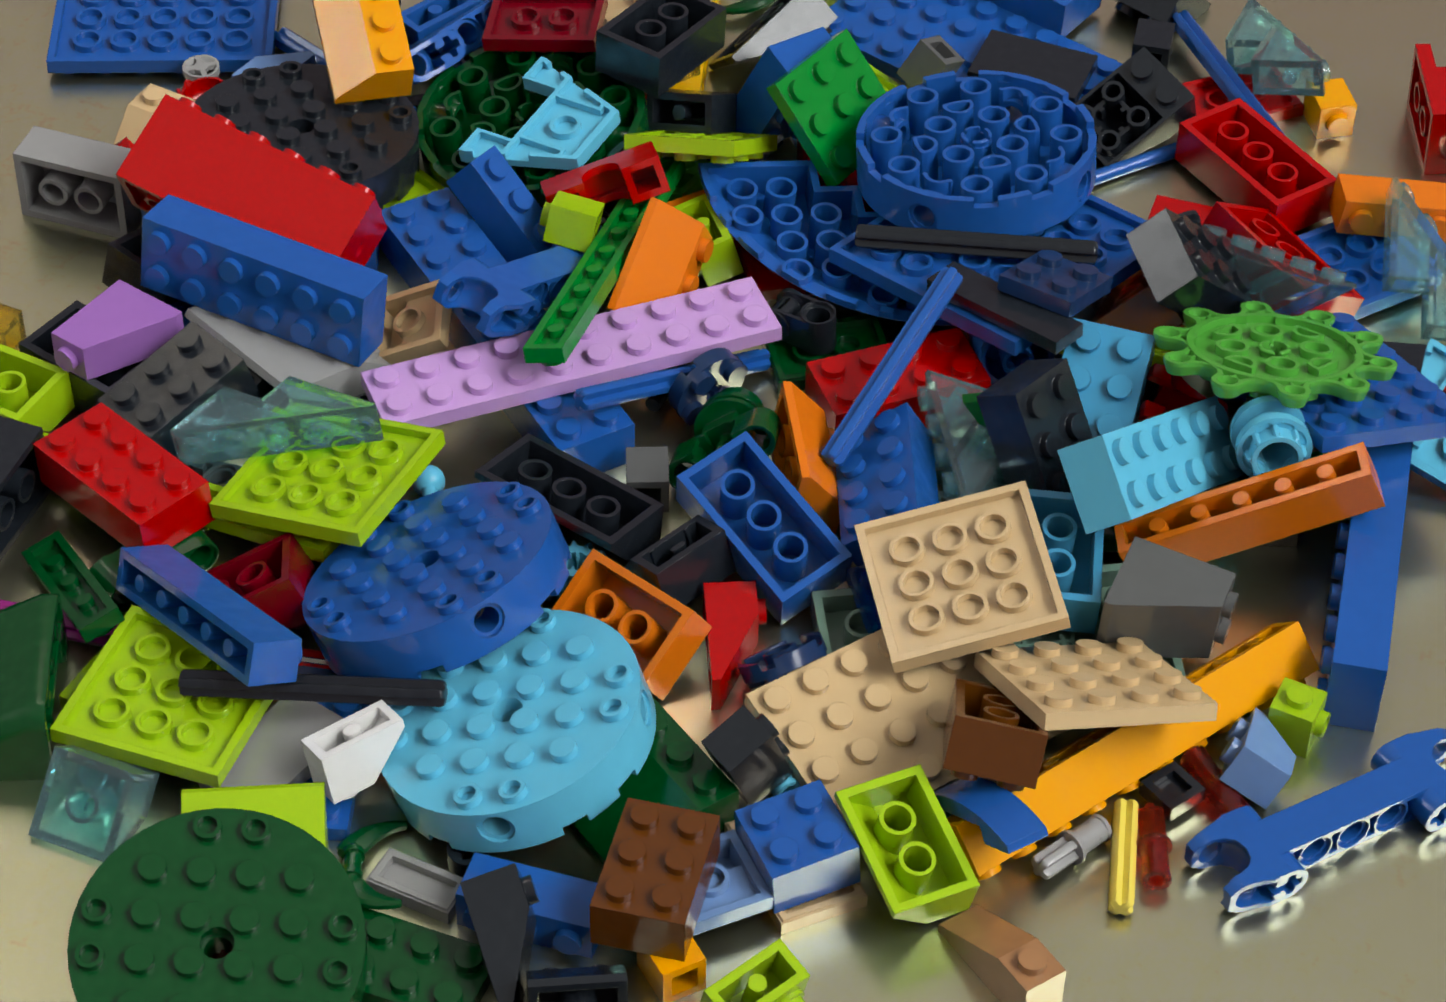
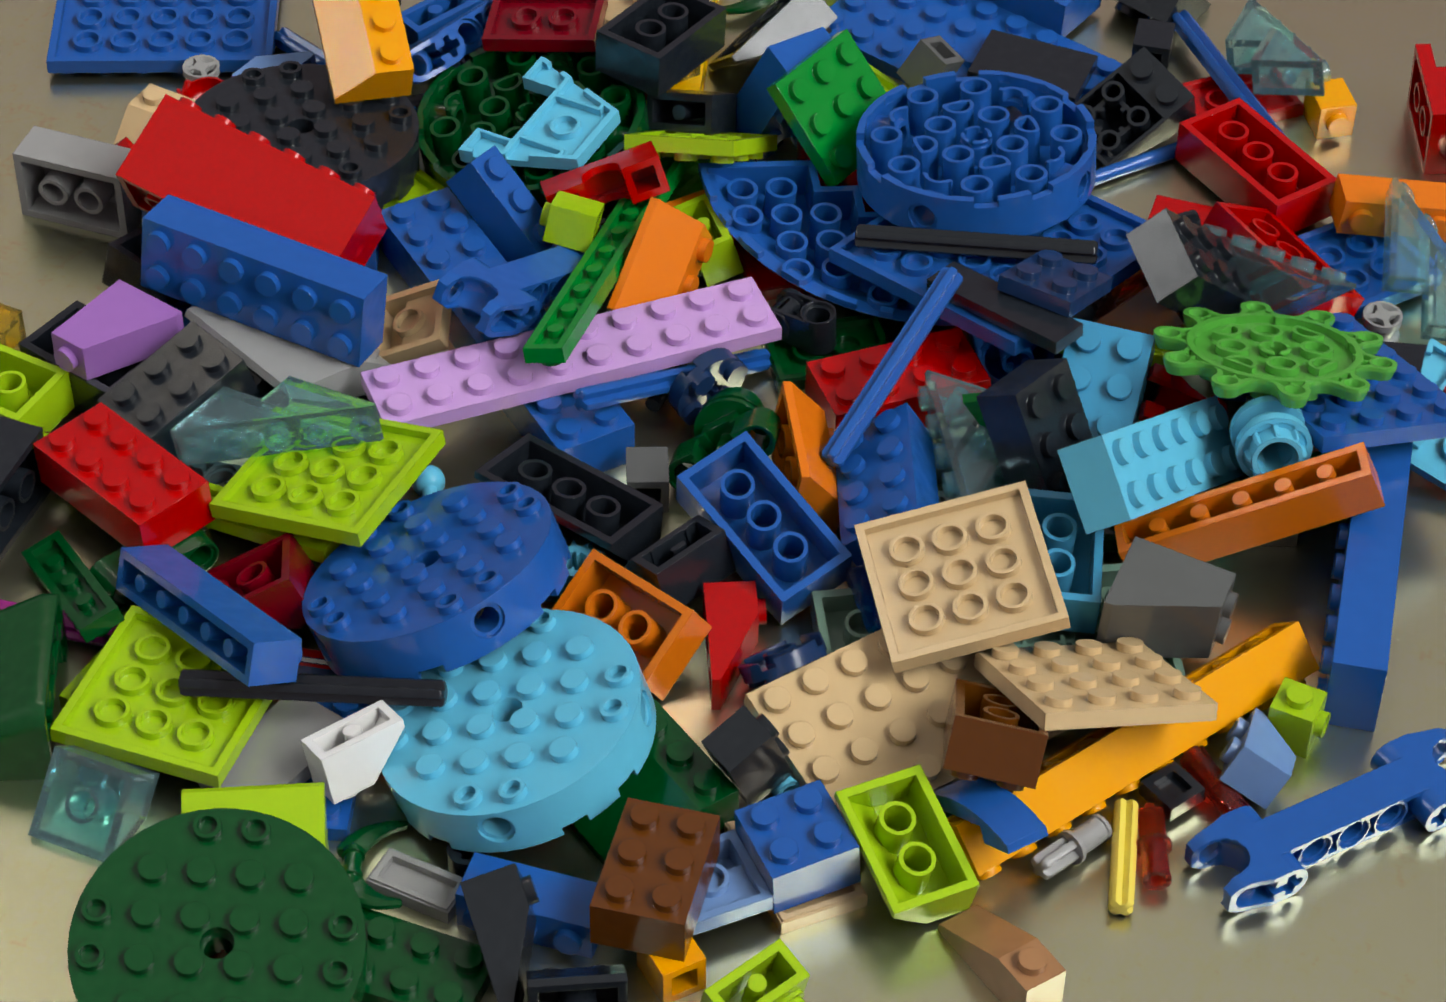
(1383, 319): none -> light grey wheel

